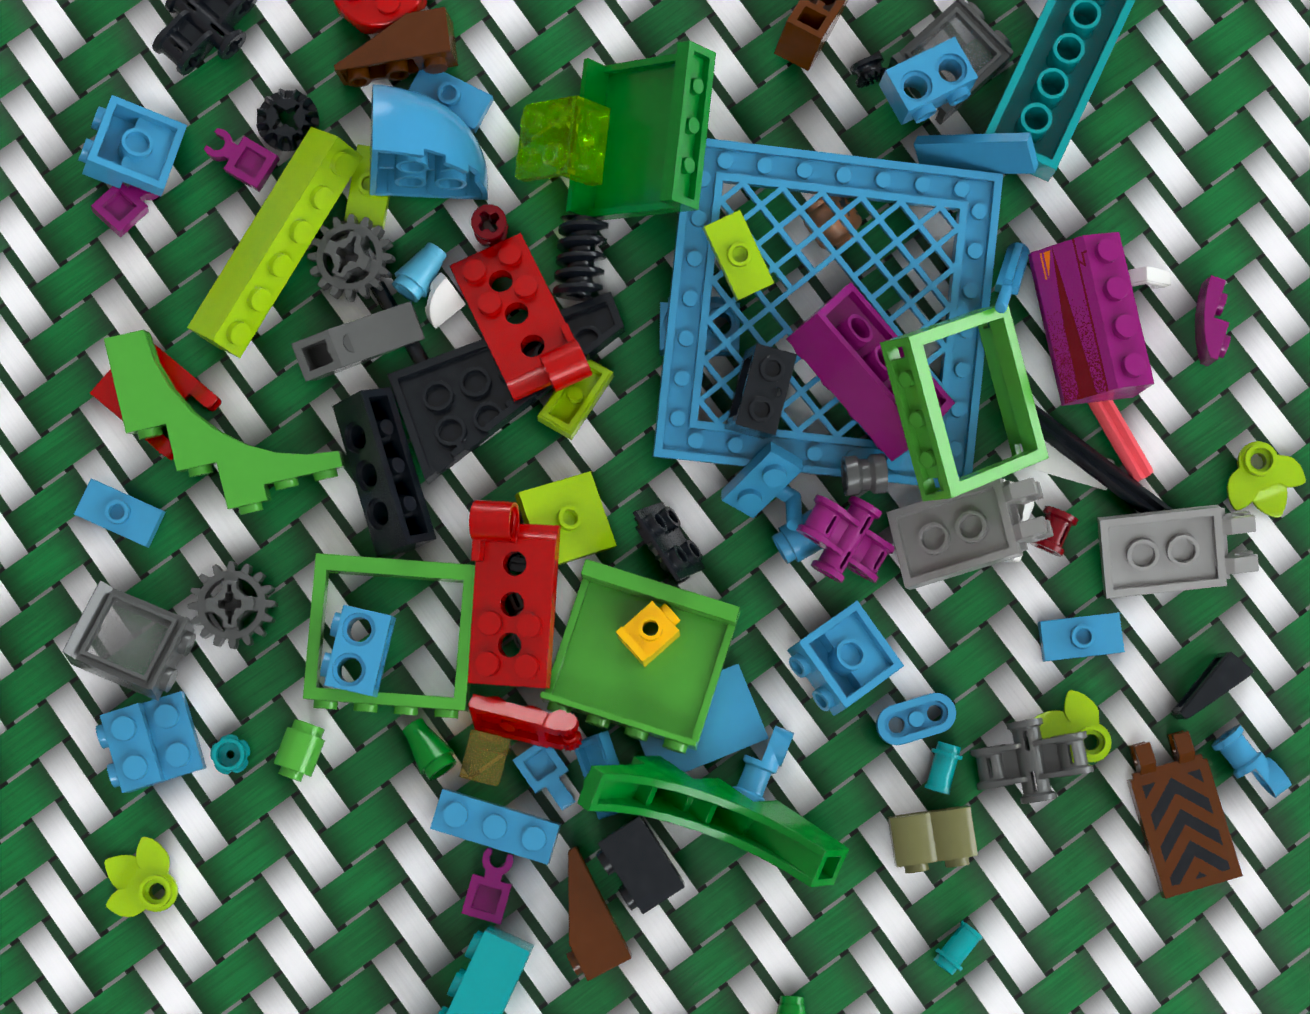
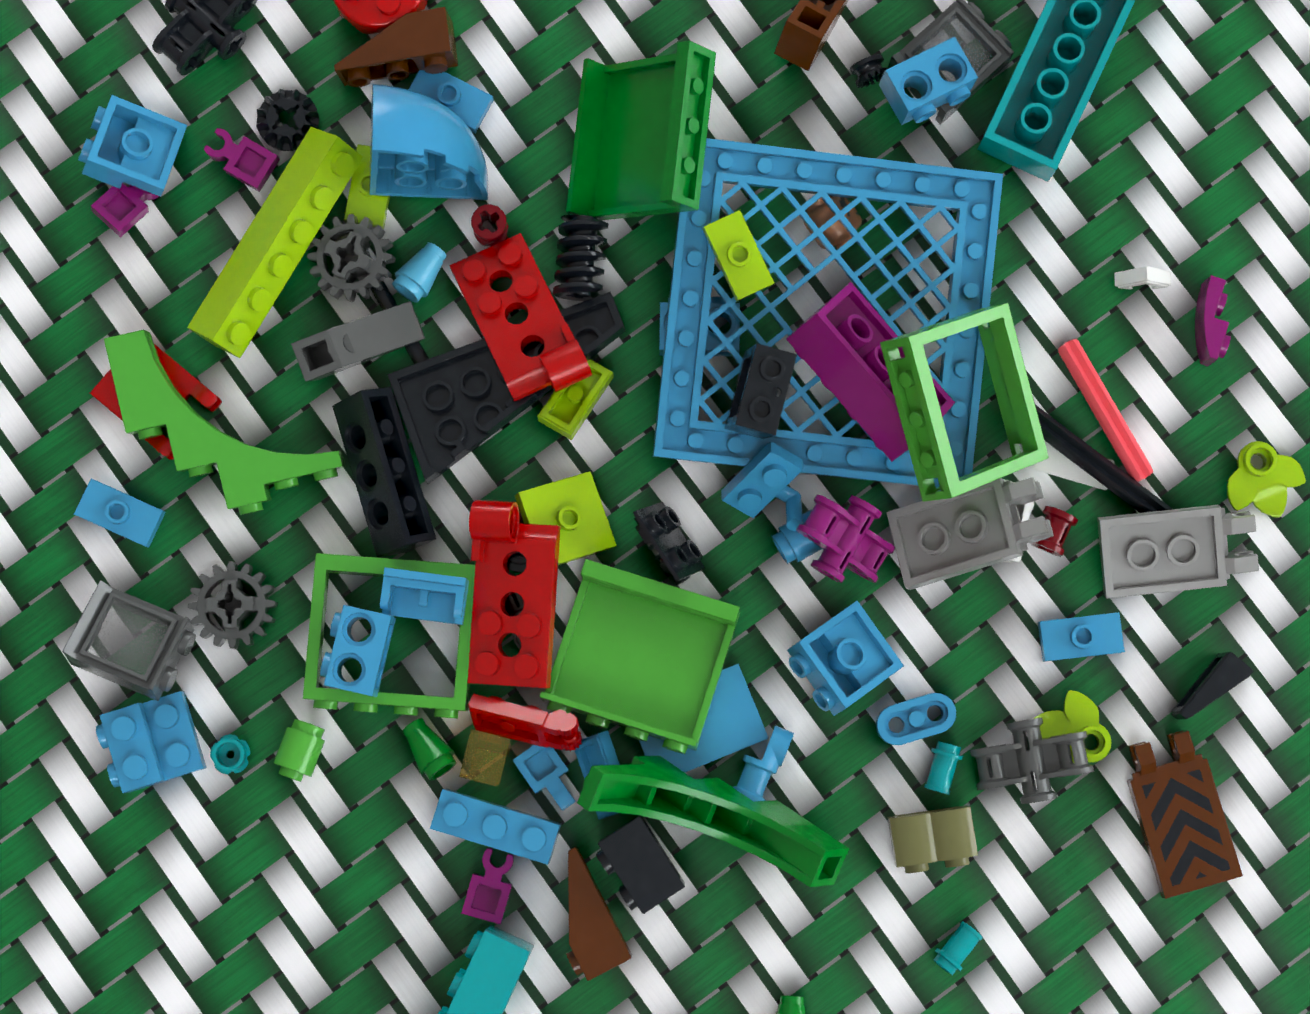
(136, 877): lime plate -> none
(424, 596): none -> dark azure hinge
(442, 301): white tile -> none
(563, 140): clear neon green bracket -> none
(647, 647): yellow brick -> none
(864, 474): dark grey wheel -> none
(979, 152): dark azure tile -> none
(1011, 274): dark azure axle -> none
(1091, 319): magenta slope -> none
(1246, 760): dark azure connector -> none

